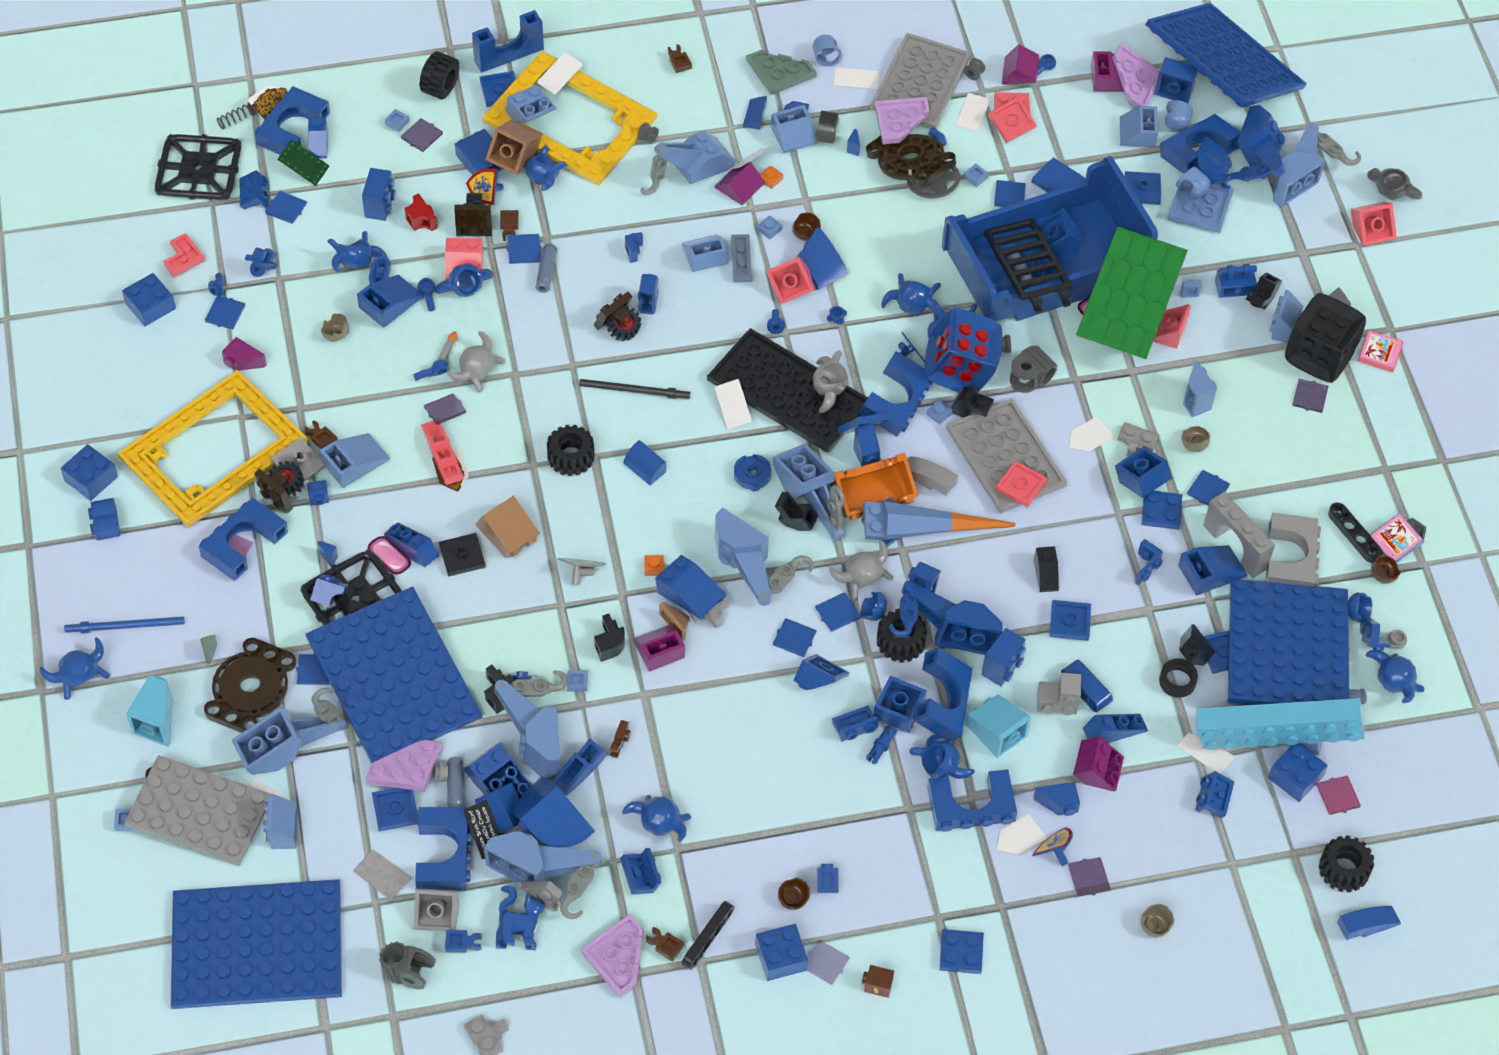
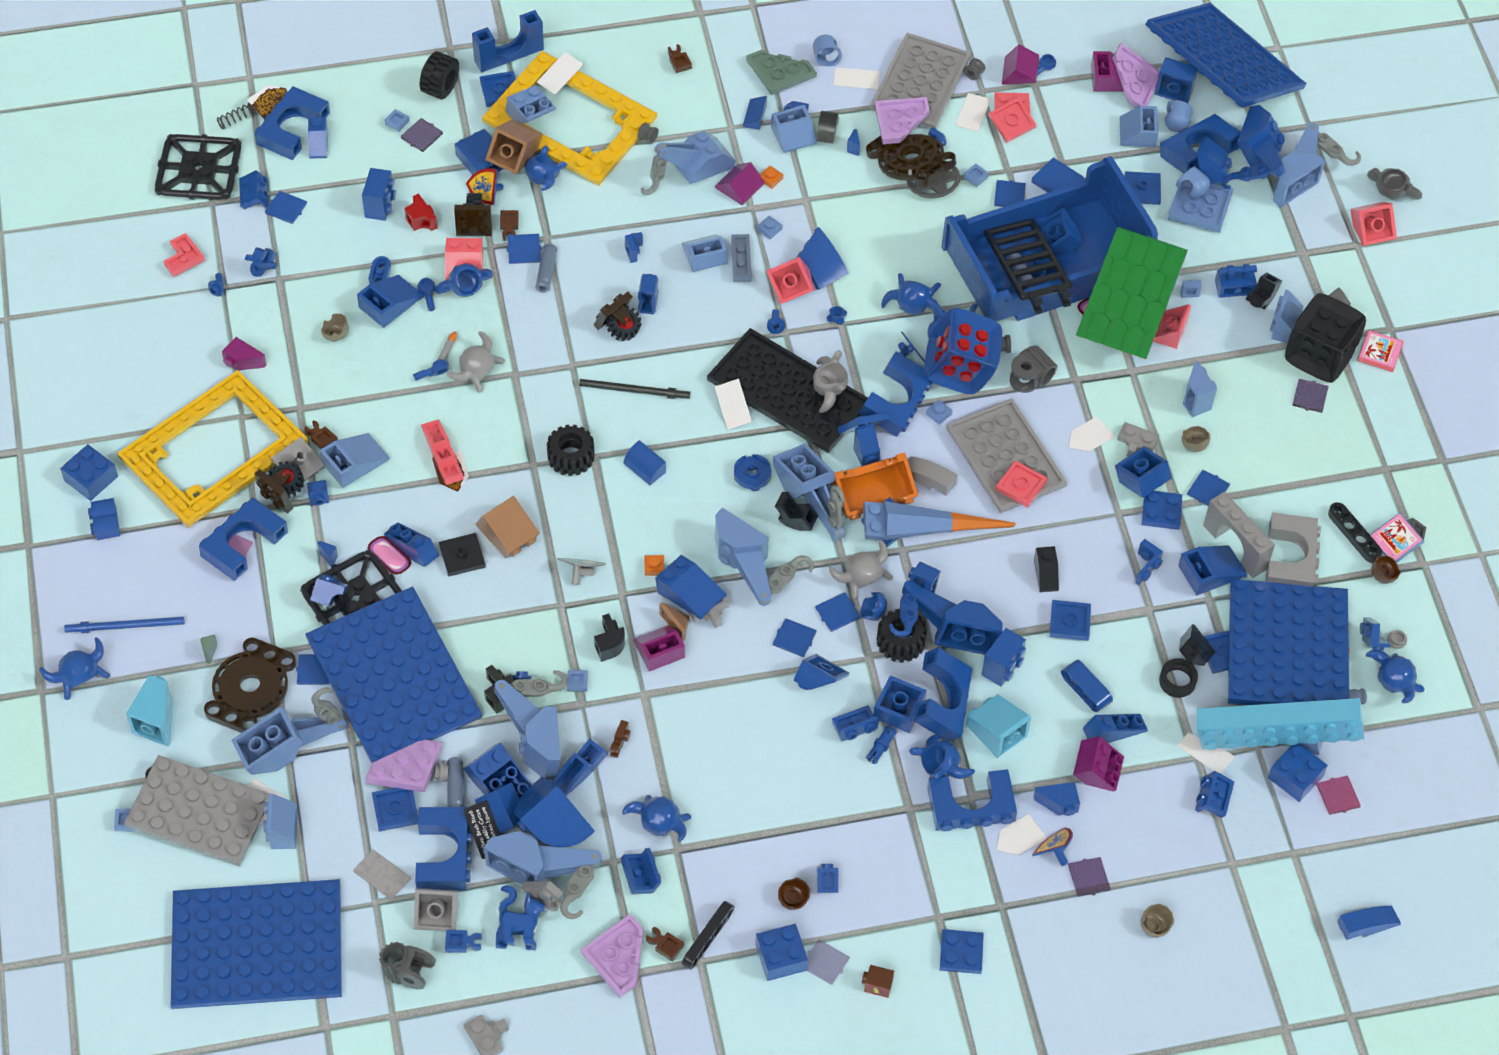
(149, 299): blue brick -> none
(225, 312): blue piece -> none
(303, 162): dark green sticker -> none
(354, 255): blue piece -> none
(444, 409): clear purple piece -> none
(751, 157): white sticker -> none
(805, 225): reddish brown hair -> none
(970, 401): black brick -> none
(1060, 696): light grey brick -> none
(1355, 852): black tyre -> none
(1359, 606): blue hair -> none

